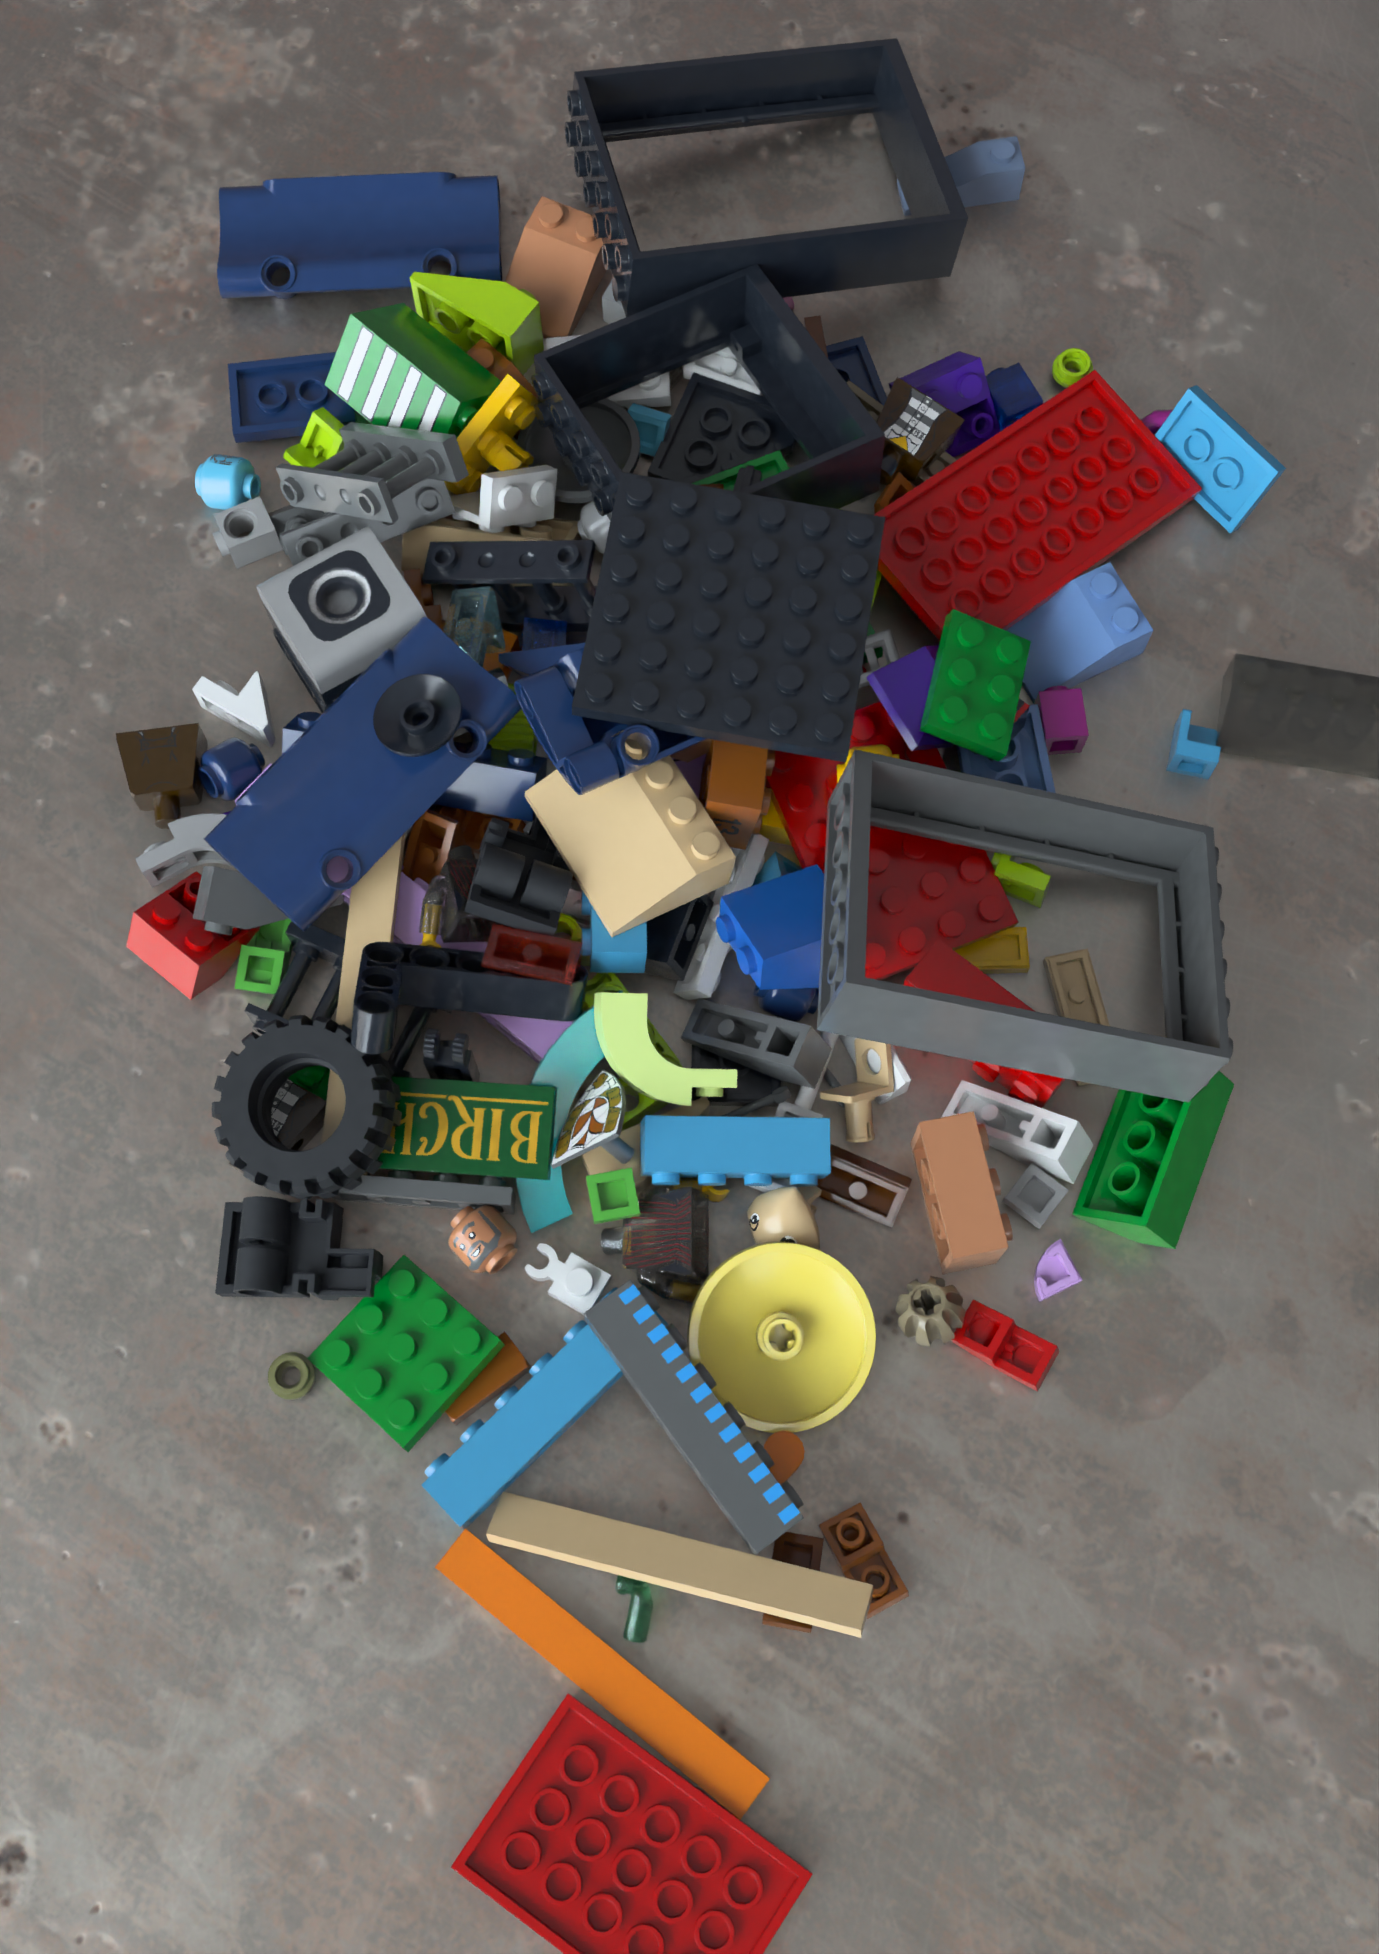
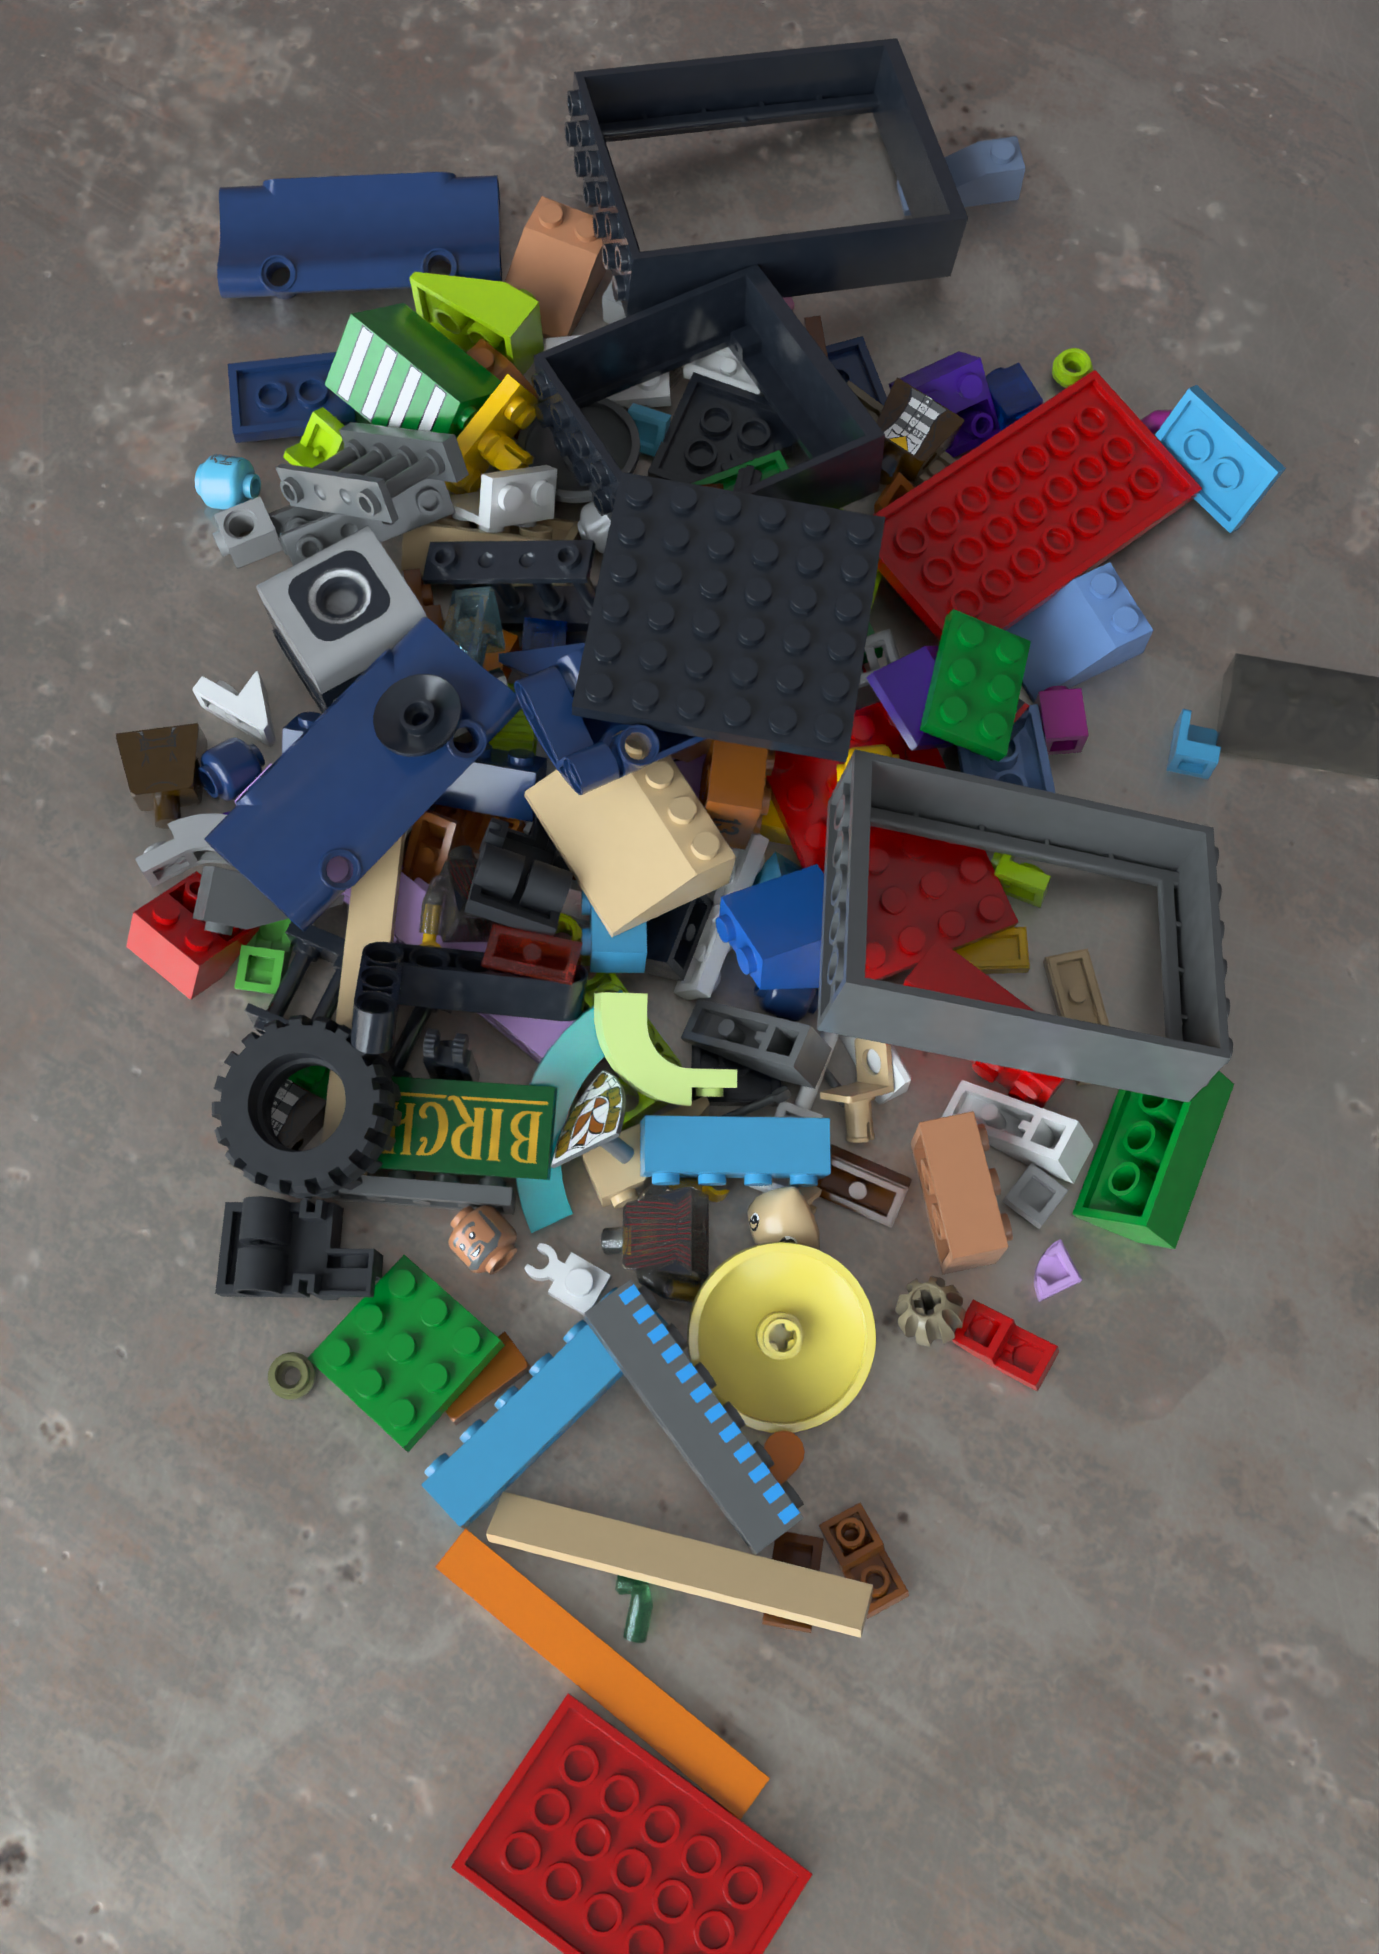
(613, 1195): bright green plate -> none

